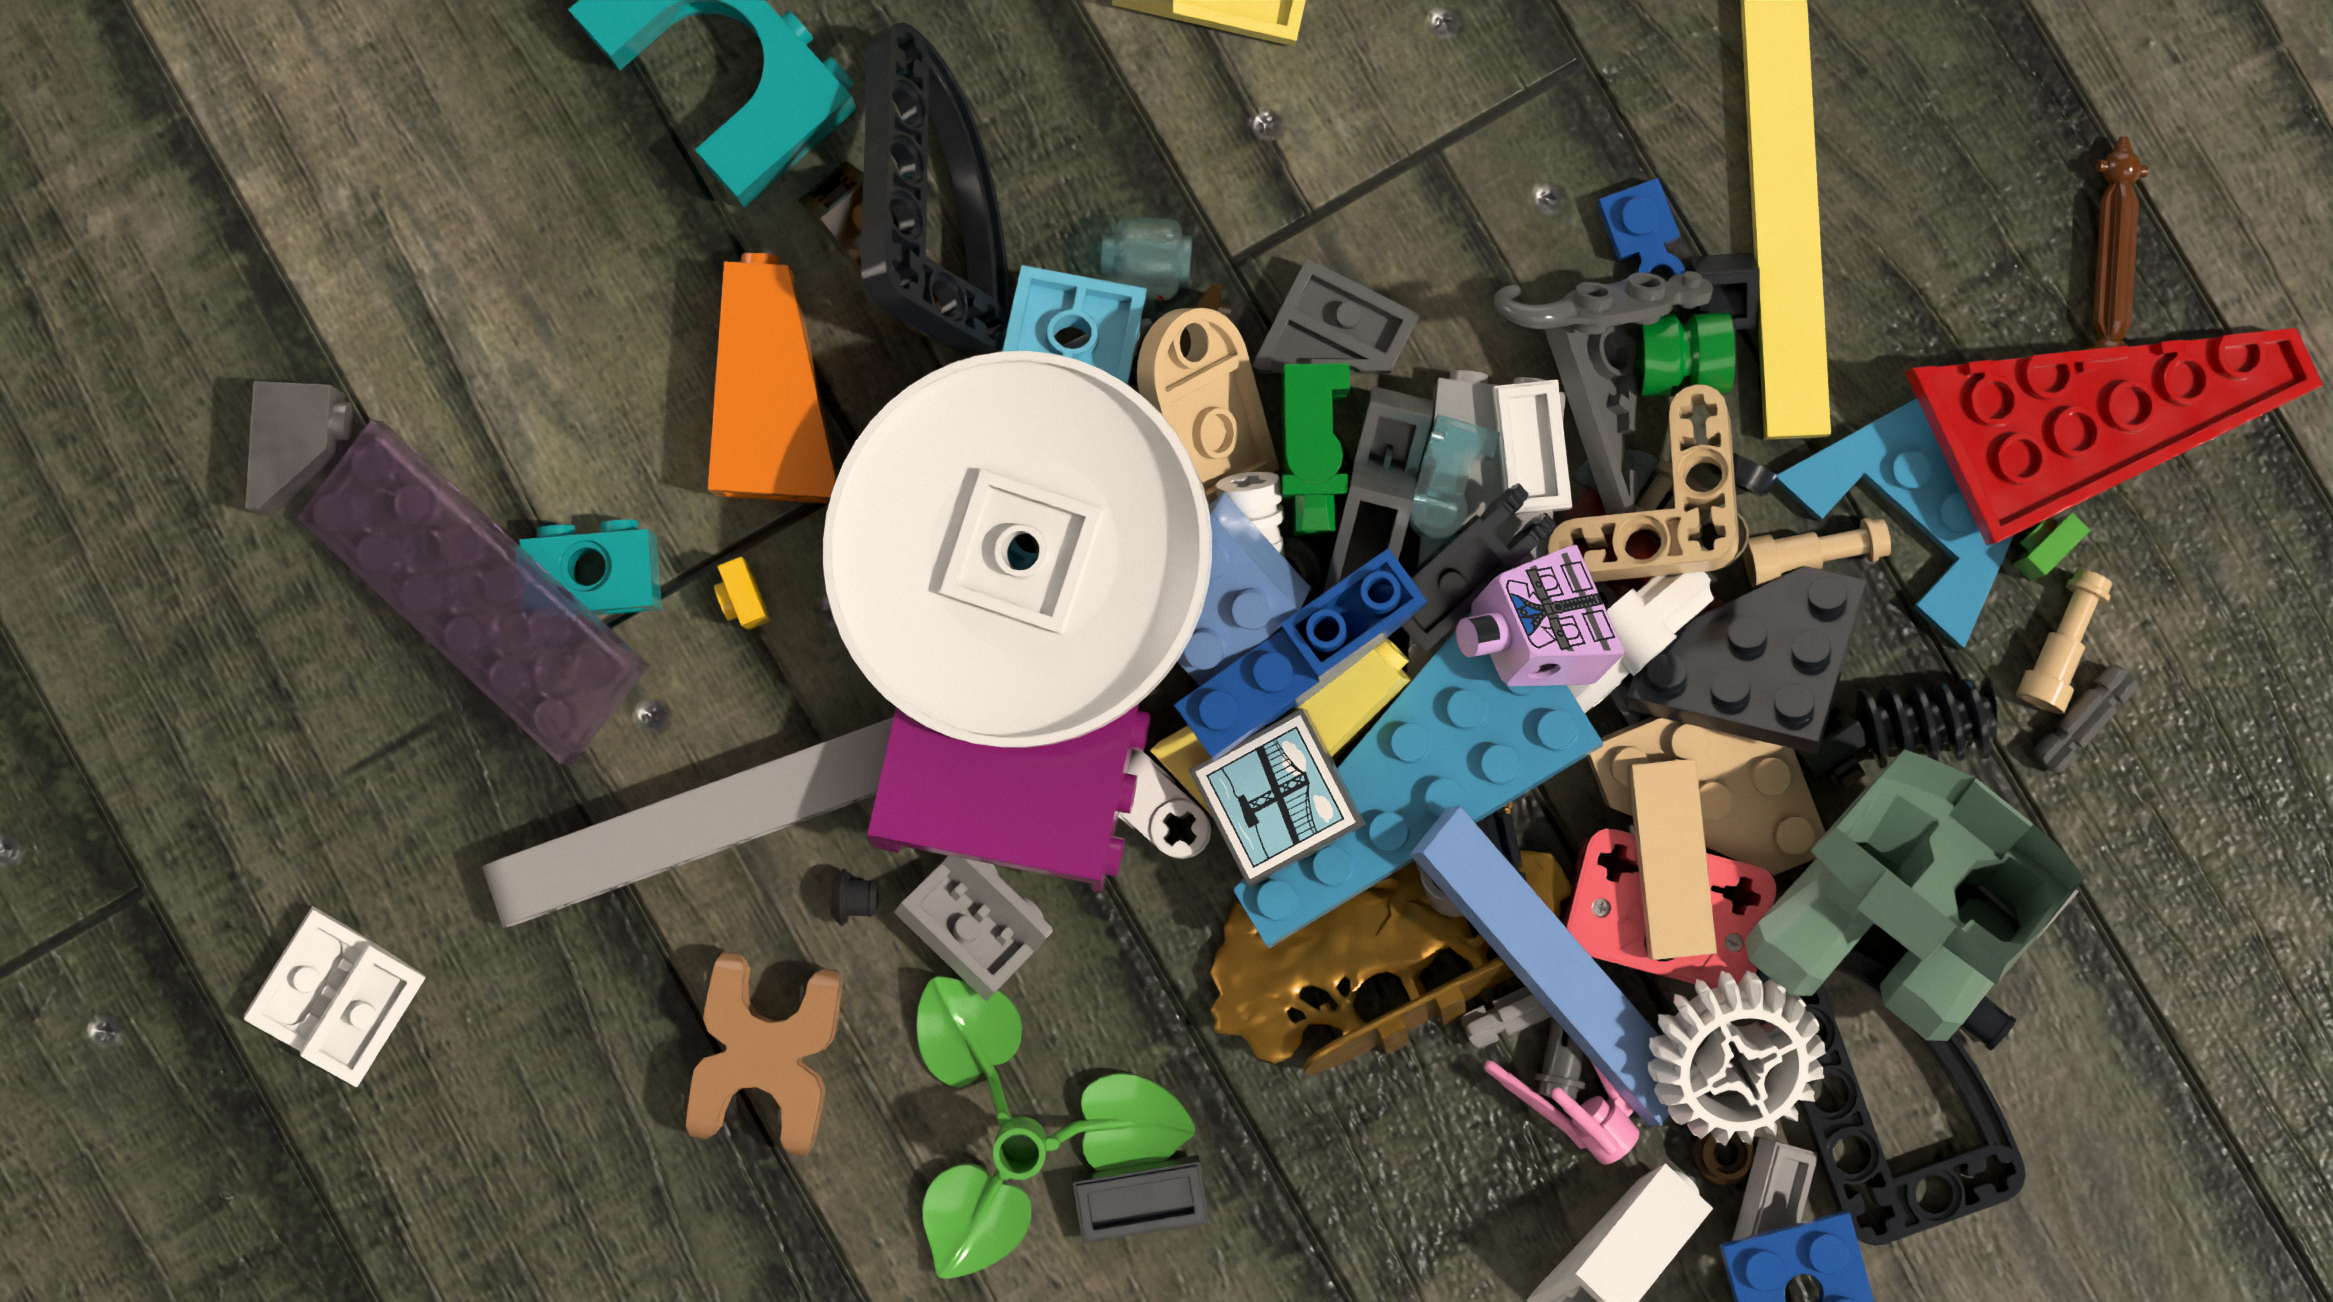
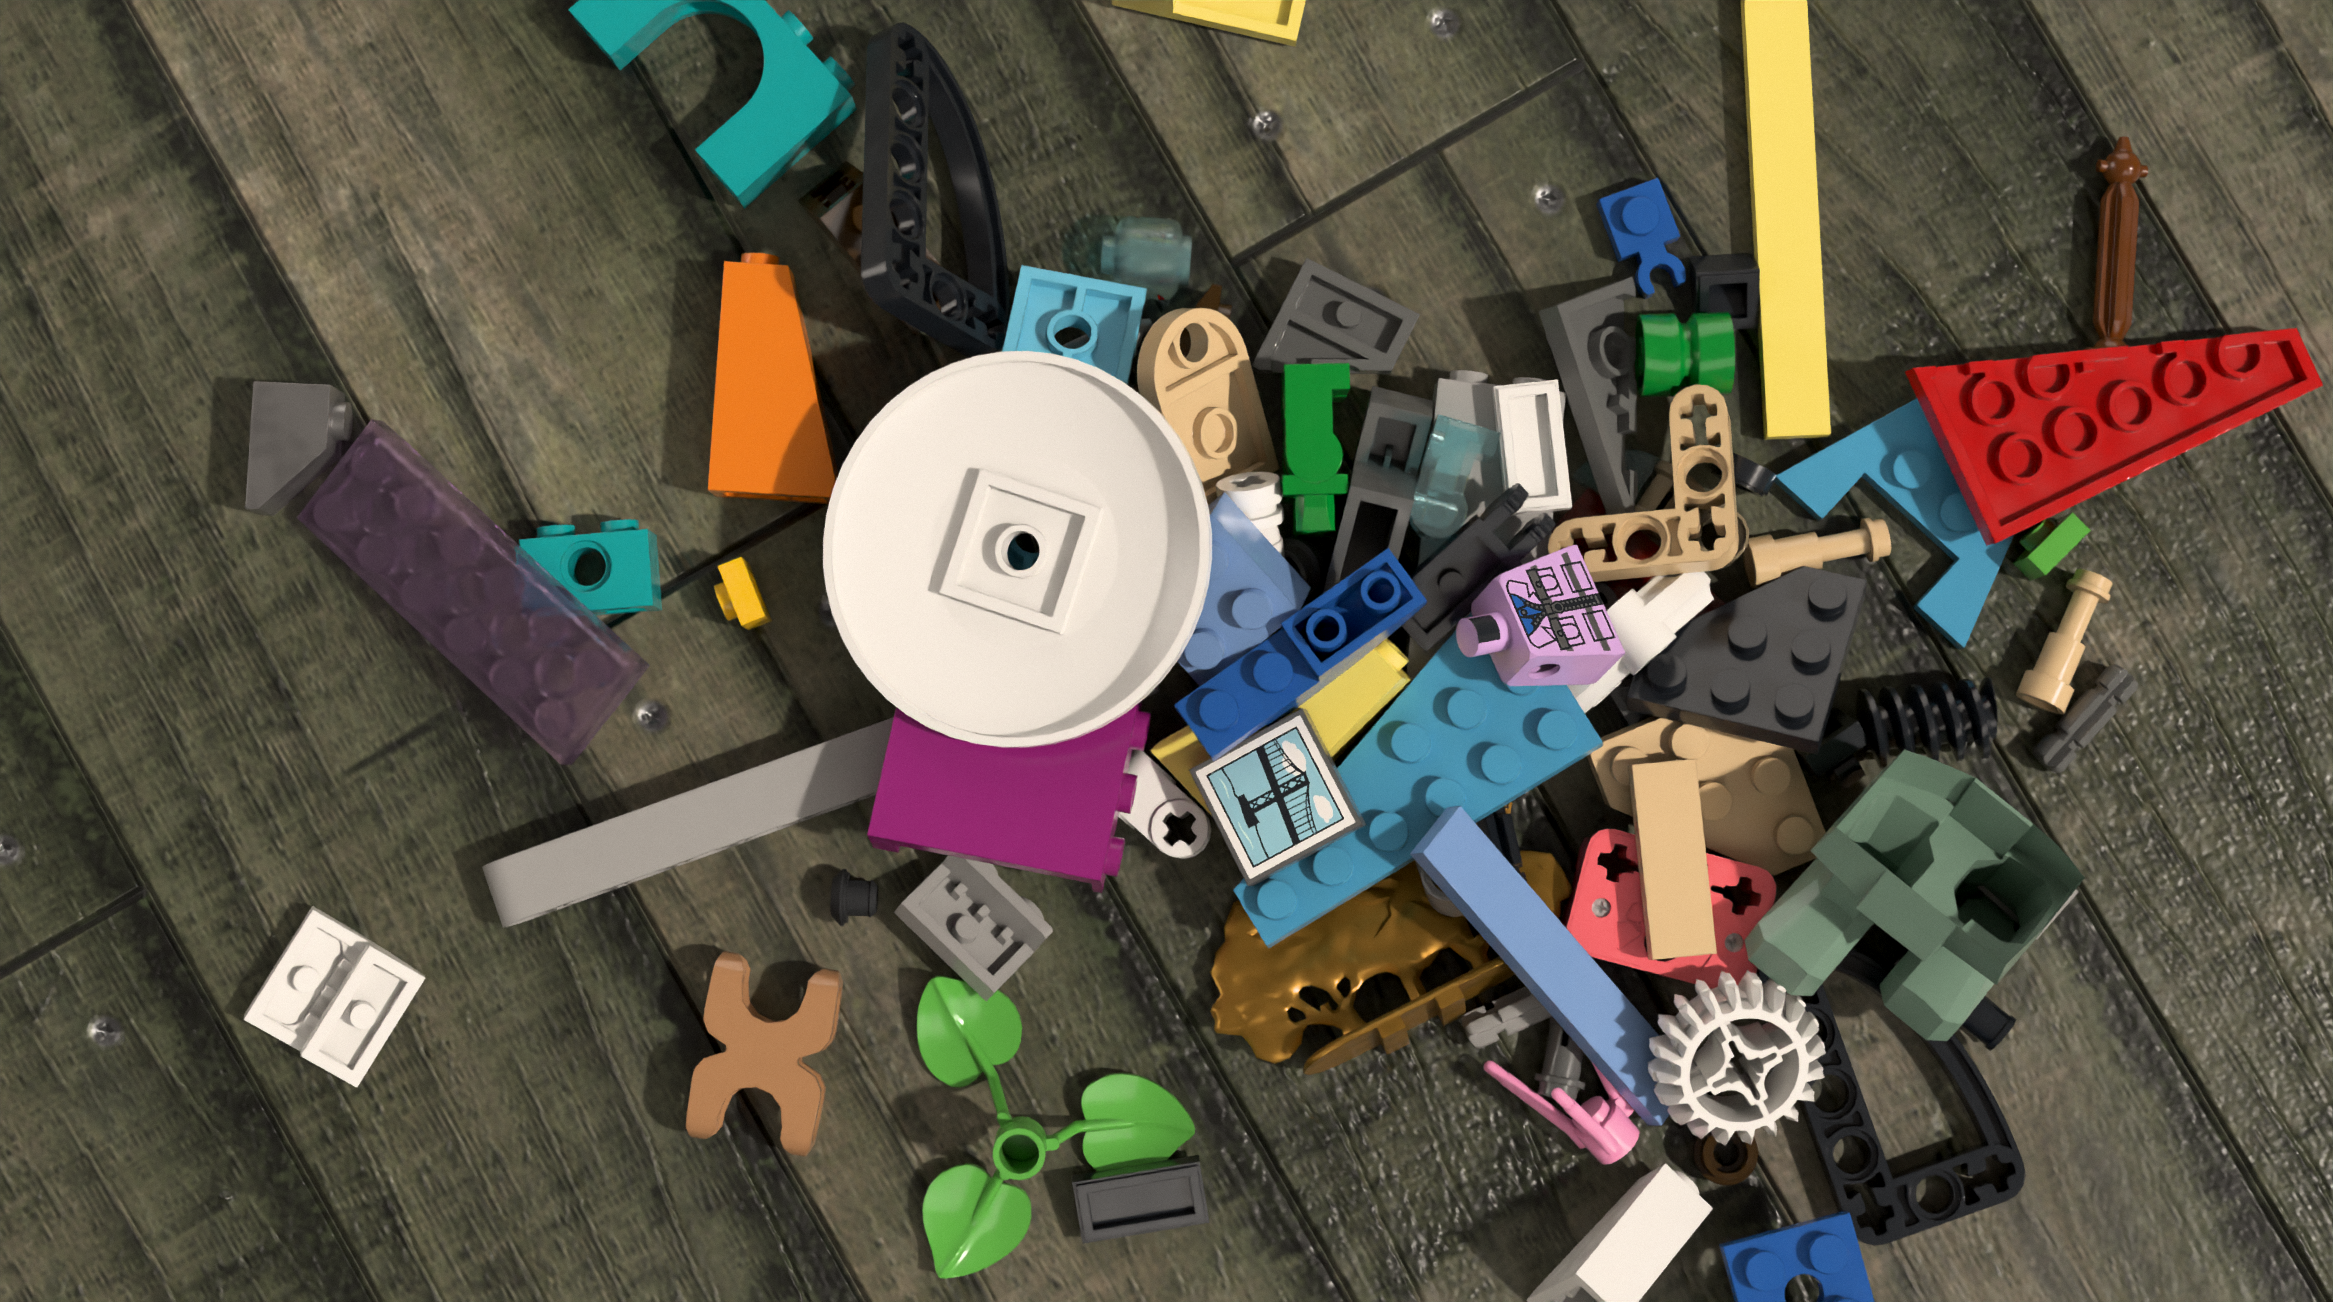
(1598, 305): dark grey piece -> none
(1775, 1188): light grey tile -> none

